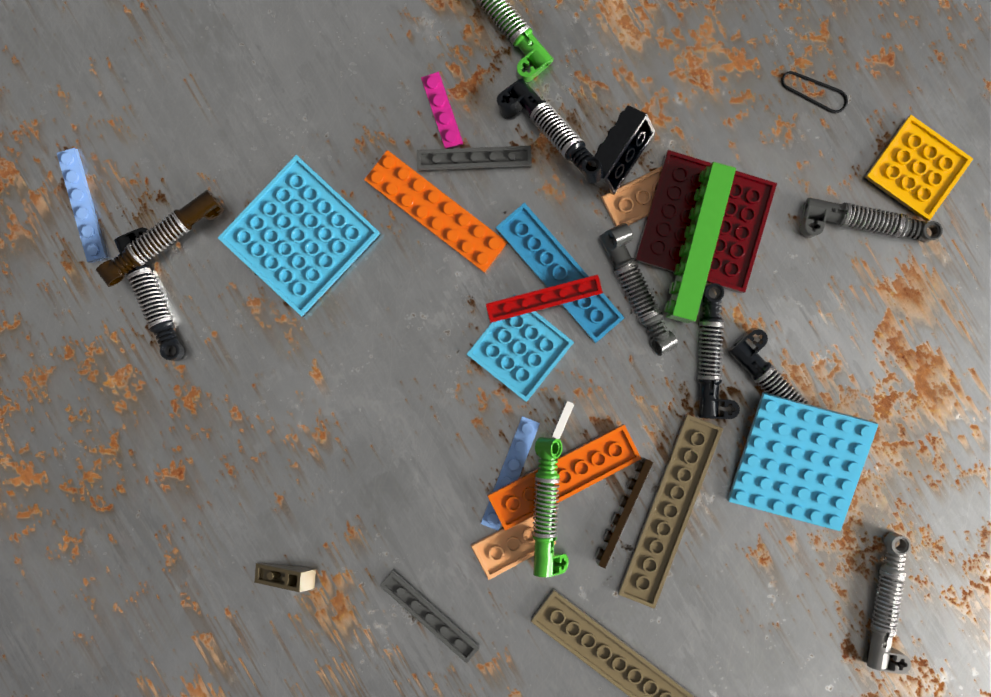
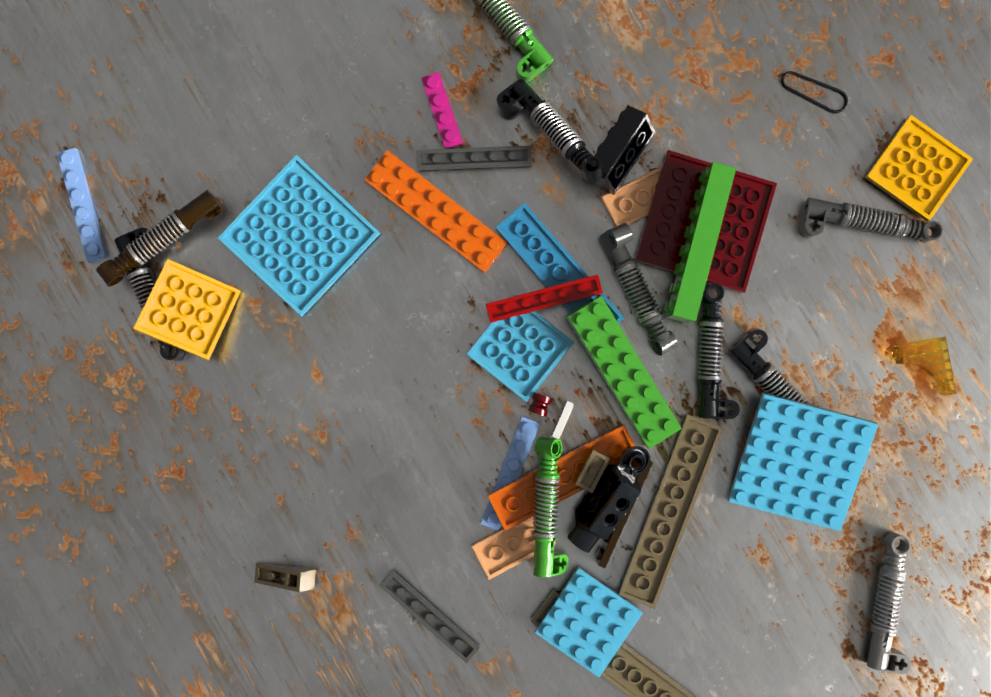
(187, 310): none -> yellow plate
(540, 404): none -> dark red wheel
(588, 622): none -> medium azure plate
(592, 471): none -> dark tan plate
(610, 500): none -> black brick
(623, 372): none -> bright green brick
(932, 357): none -> clear yellow arch

